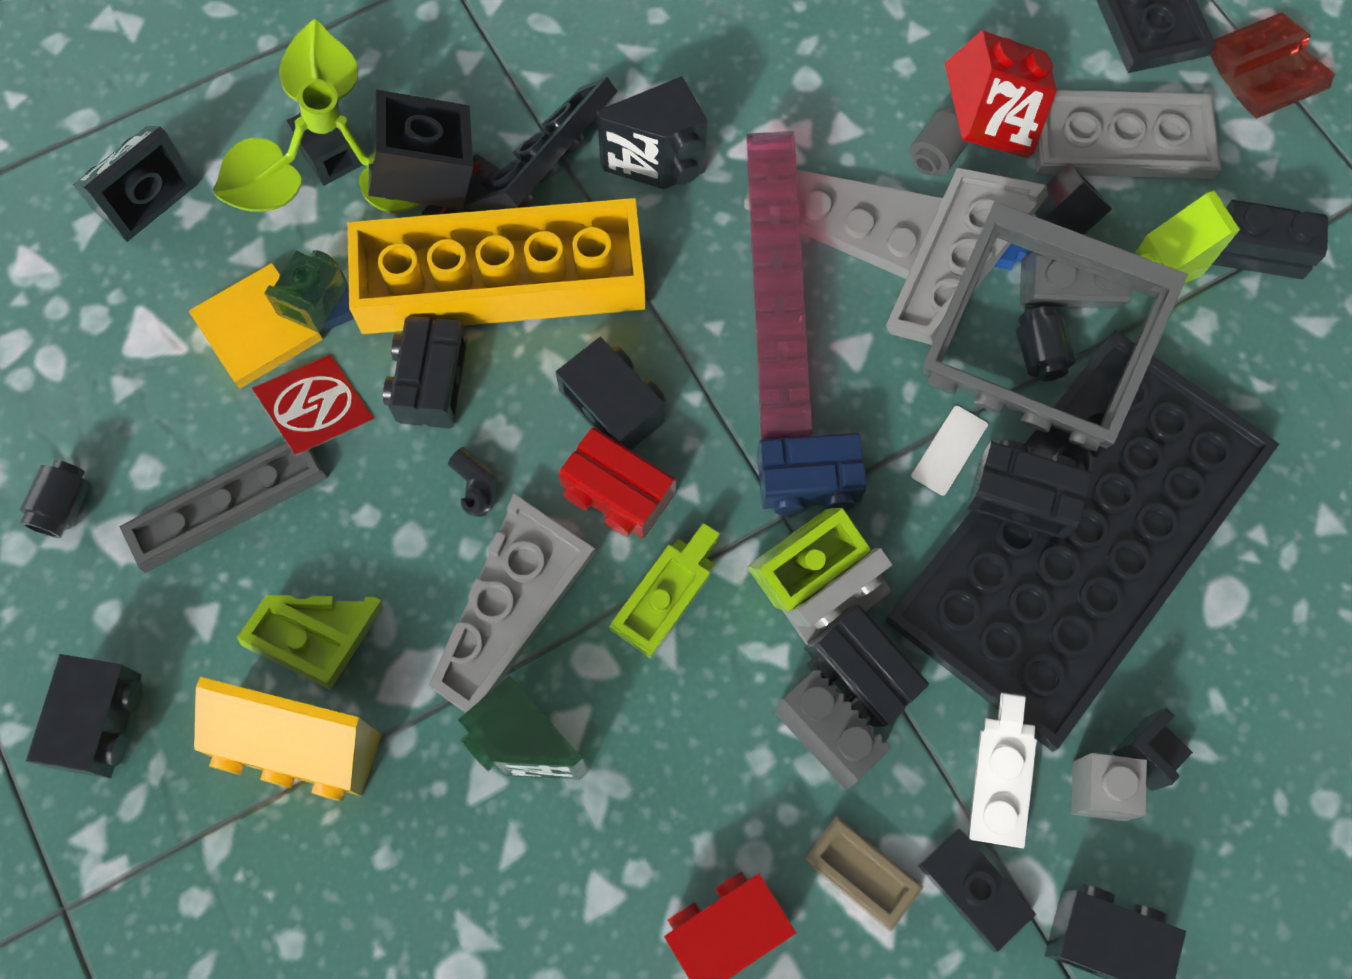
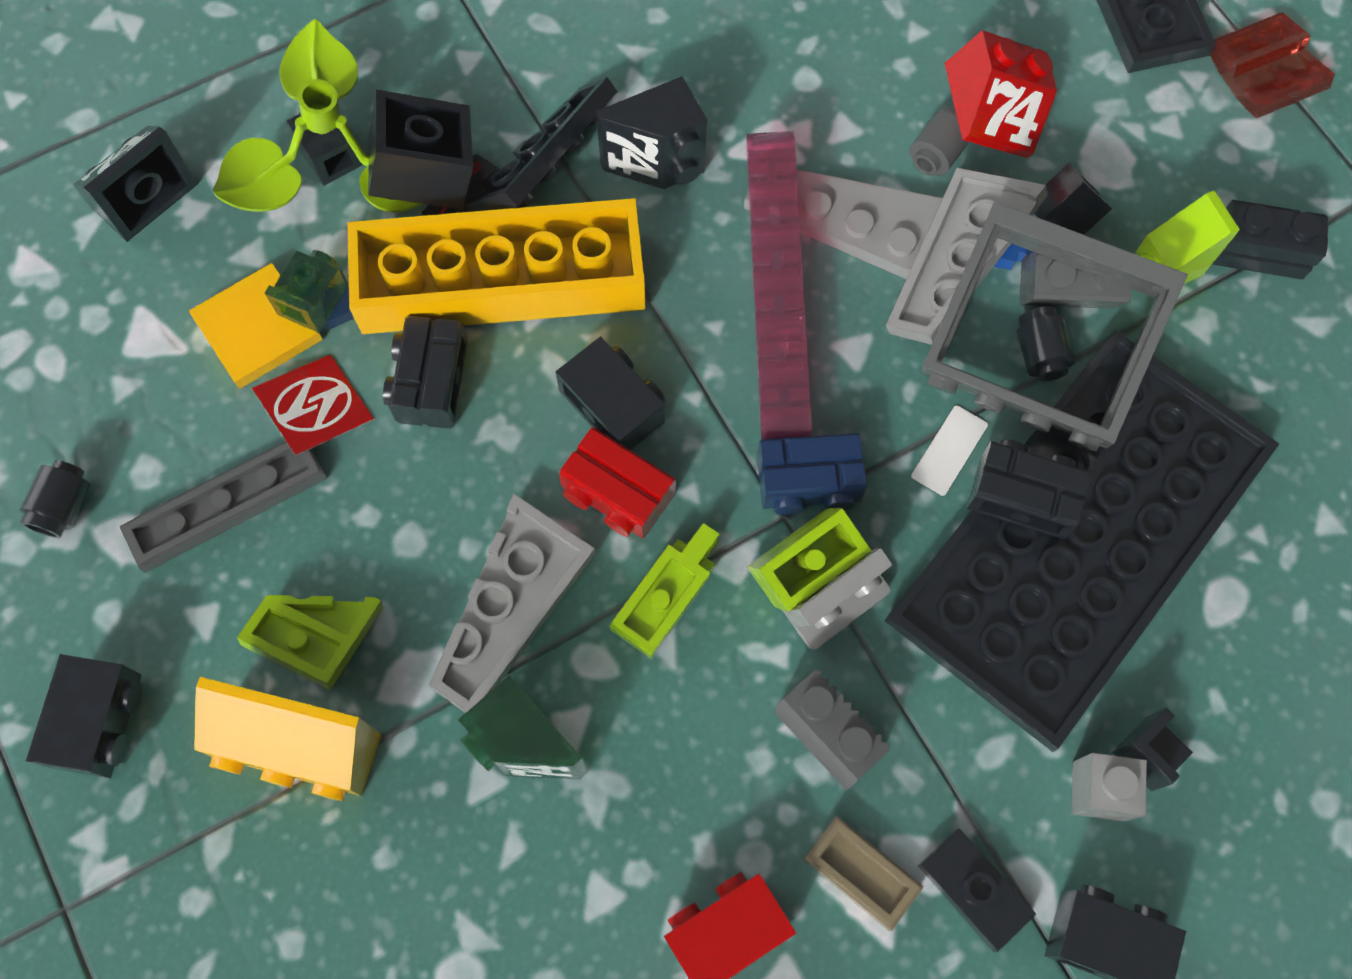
(480, 482): black arm -> none
(865, 667): black brick -> none
(1003, 776): white hinge -> none
(1130, 135): light grey tile -> none

